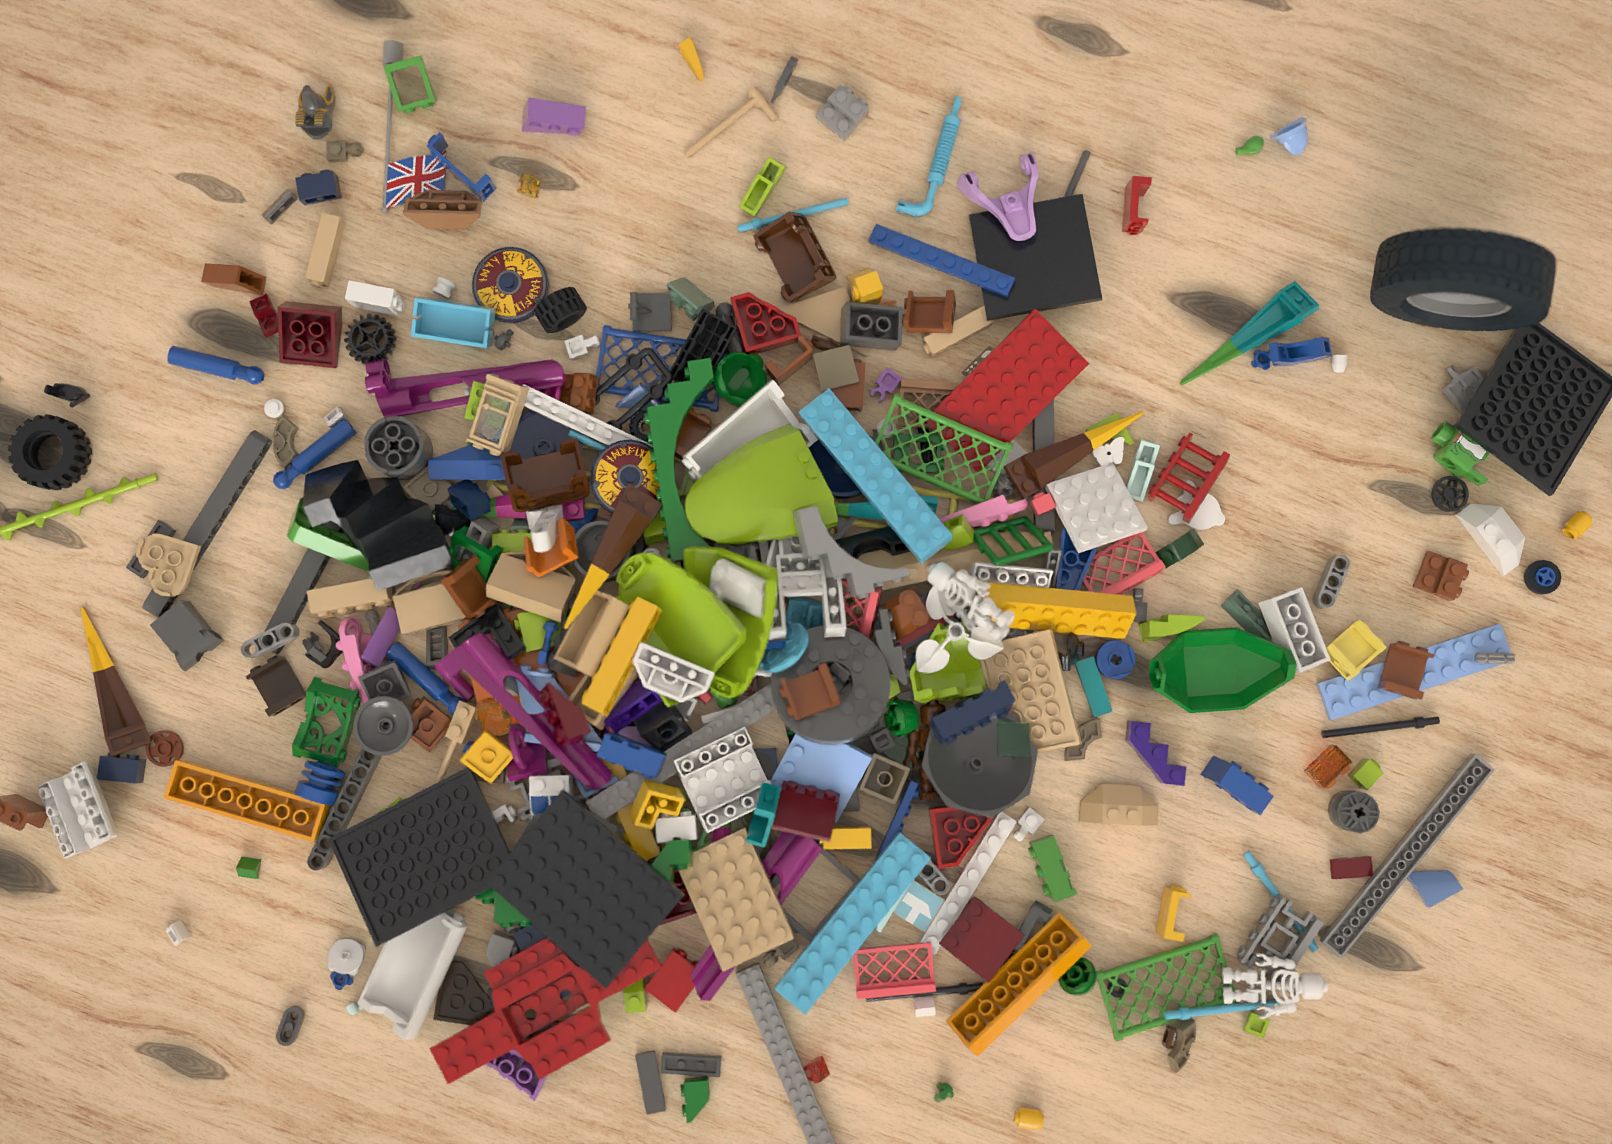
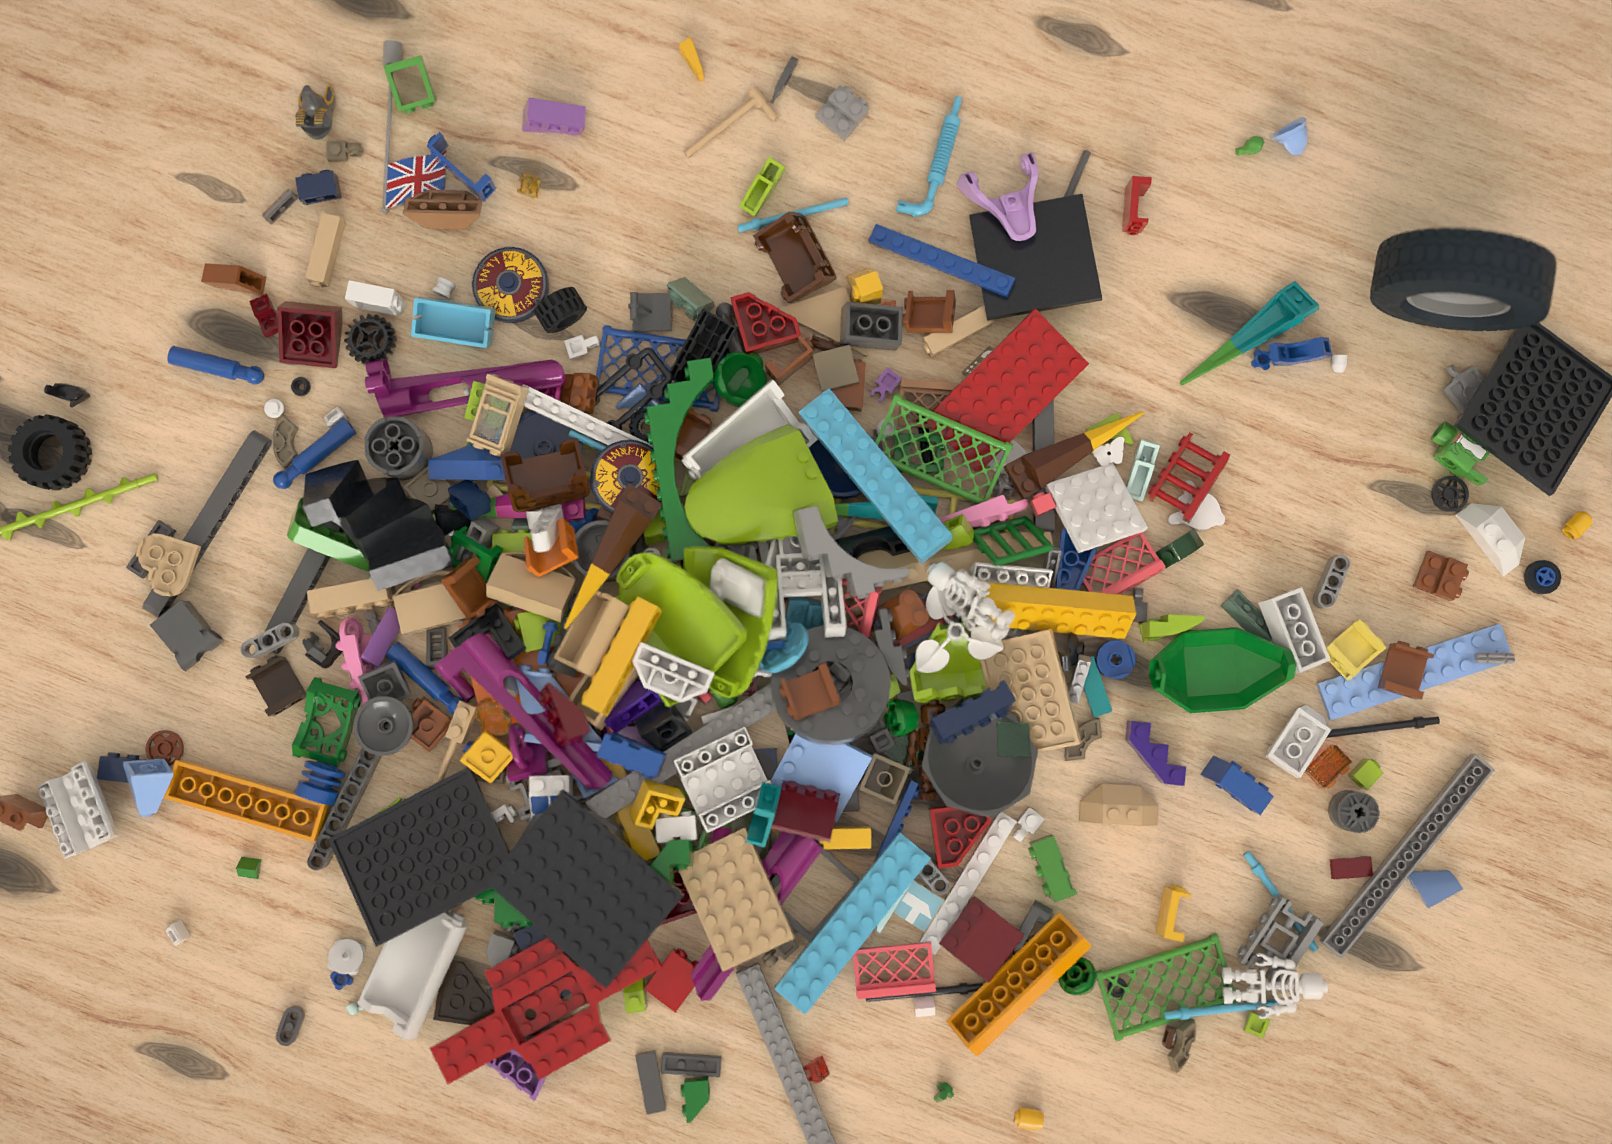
(119, 716): reddish brown plate -> none
(148, 783): none -> light blue slope
(295, 386): none -> black plate
(503, 340): dark grey piece -> none
(1078, 677): none -> light grey piece
(1299, 741): none -> white slope

